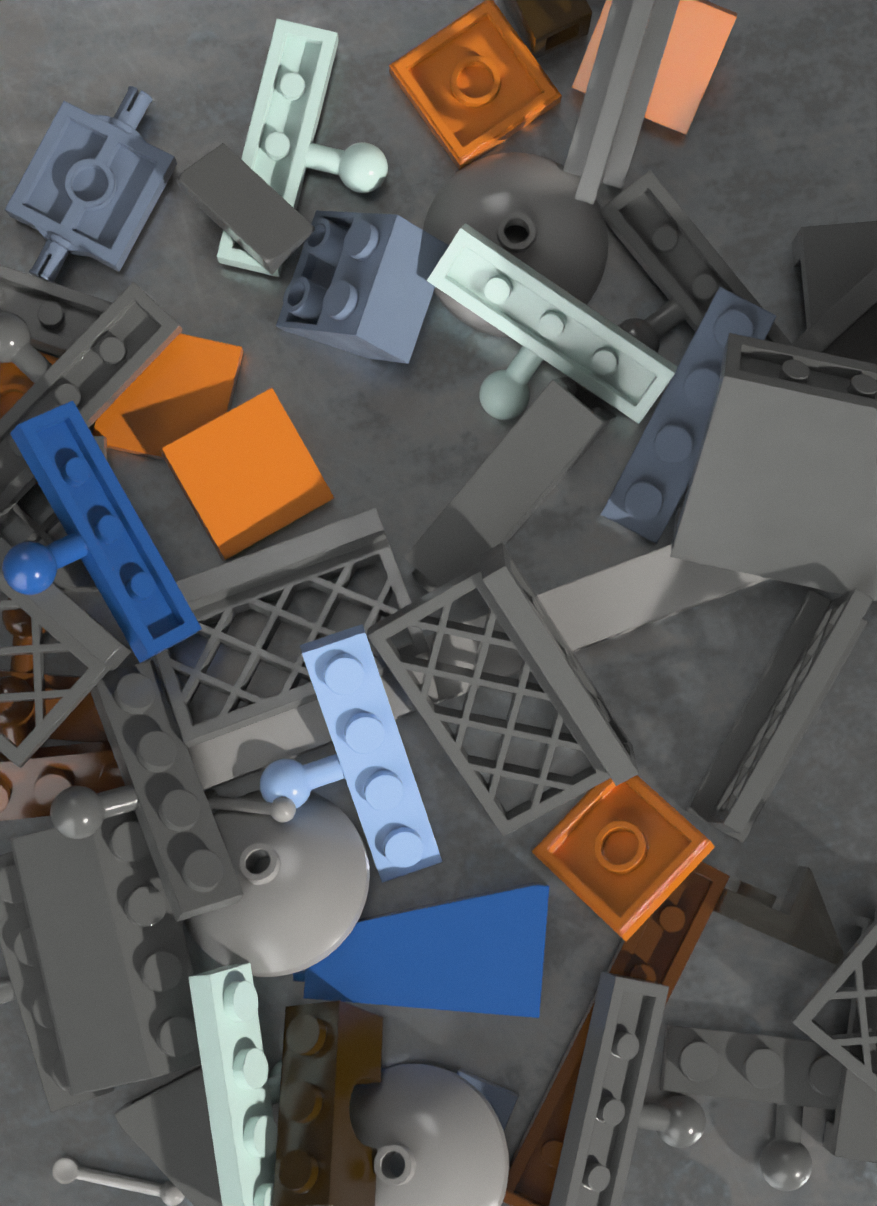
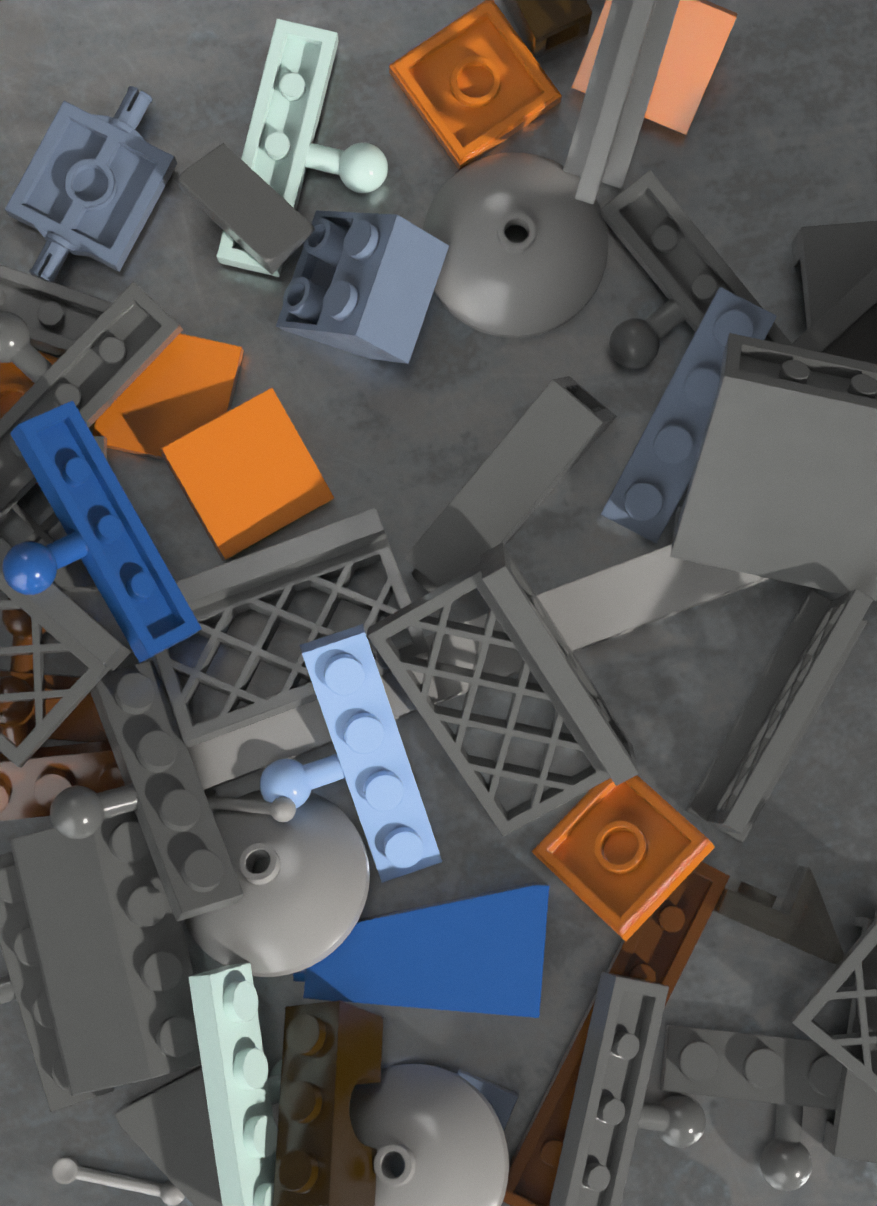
(549, 328): light aqua plate -> none

